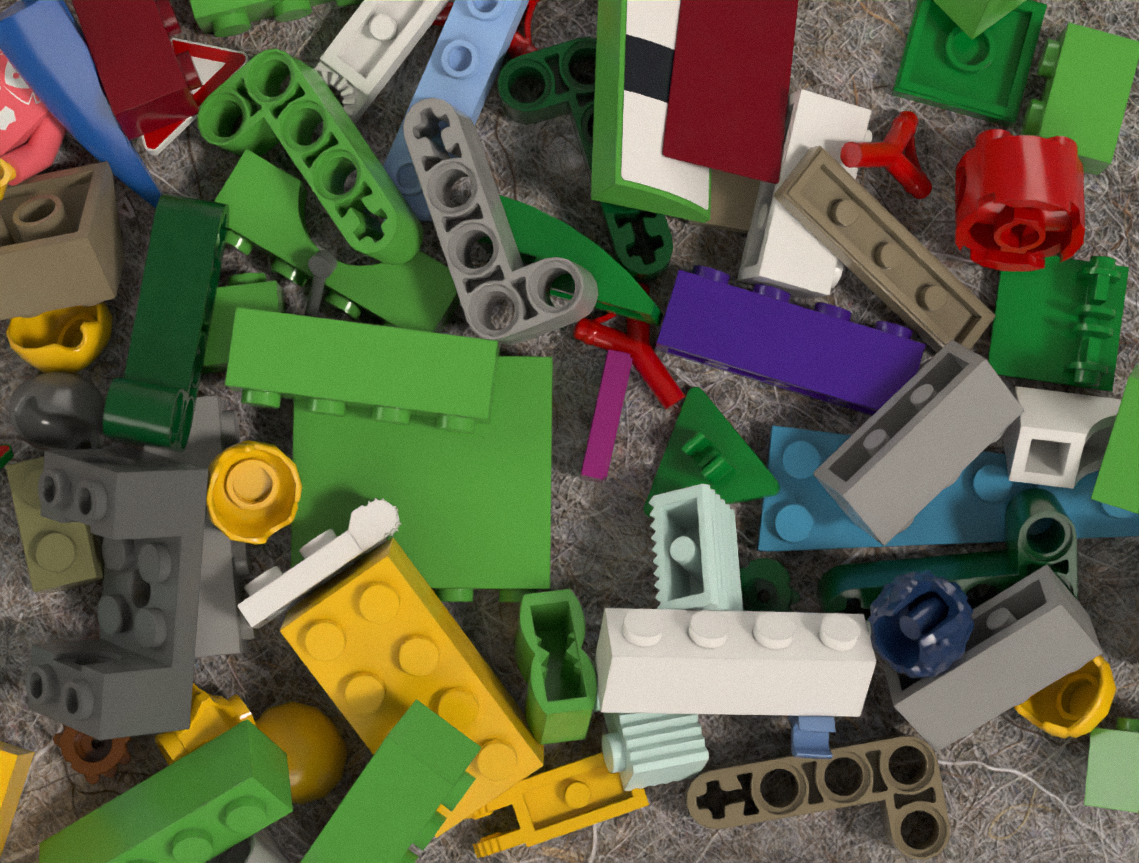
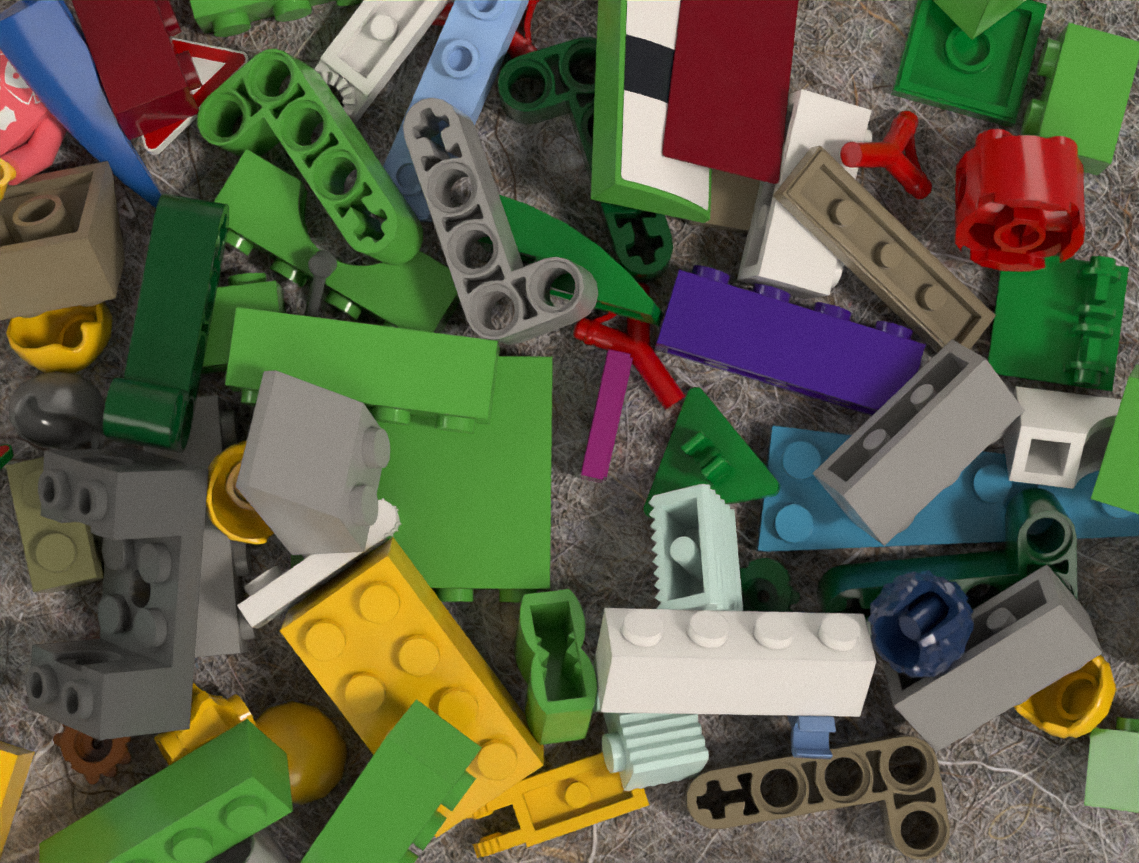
(313, 466): none -> light grey slope

